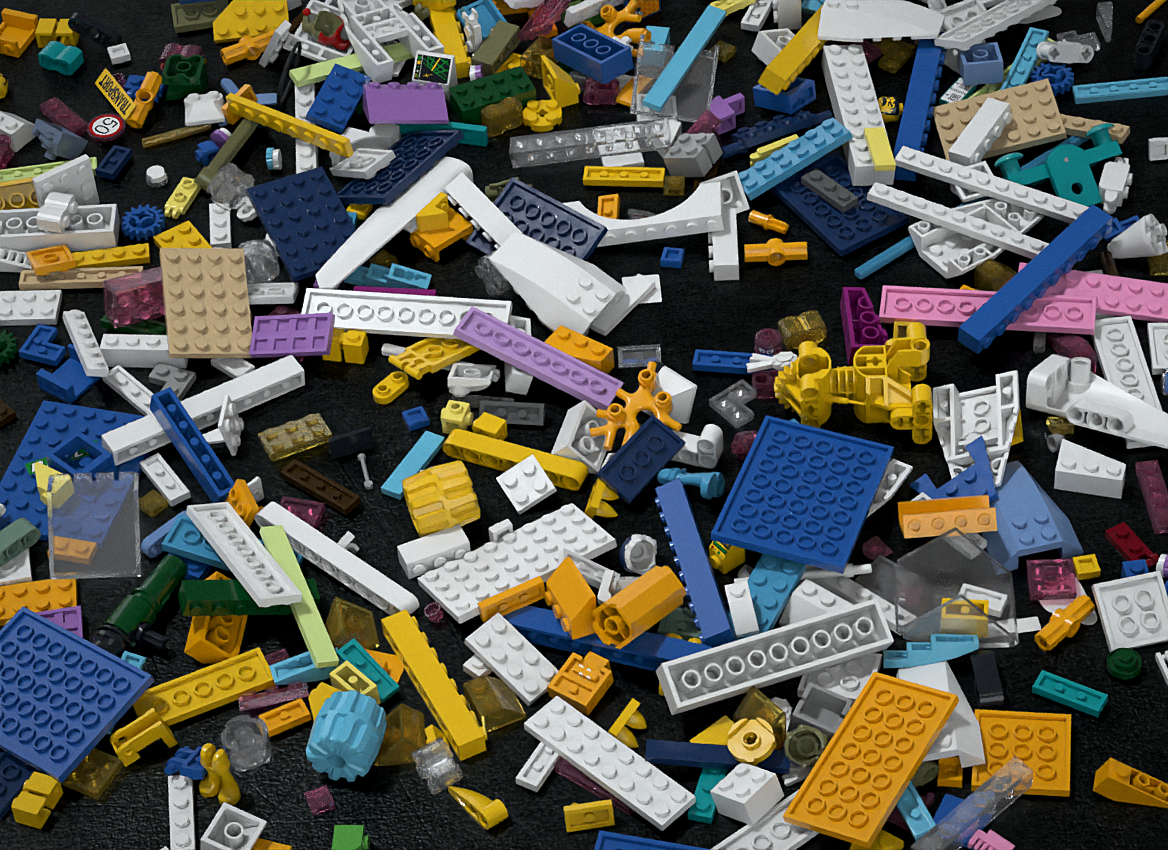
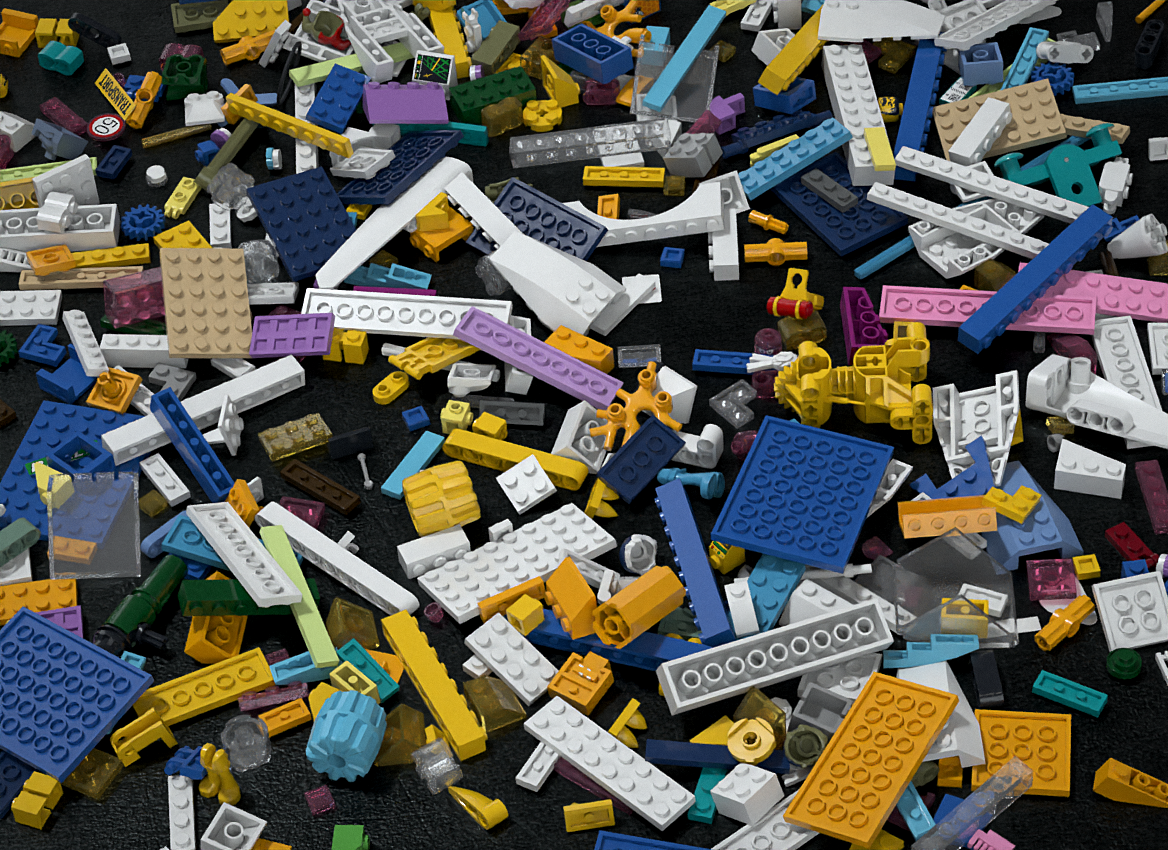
(114, 390): none -> light orange plate
(525, 614): none -> yellow brick
(793, 301): none -> piece
(1014, 507): none -> yellow plate

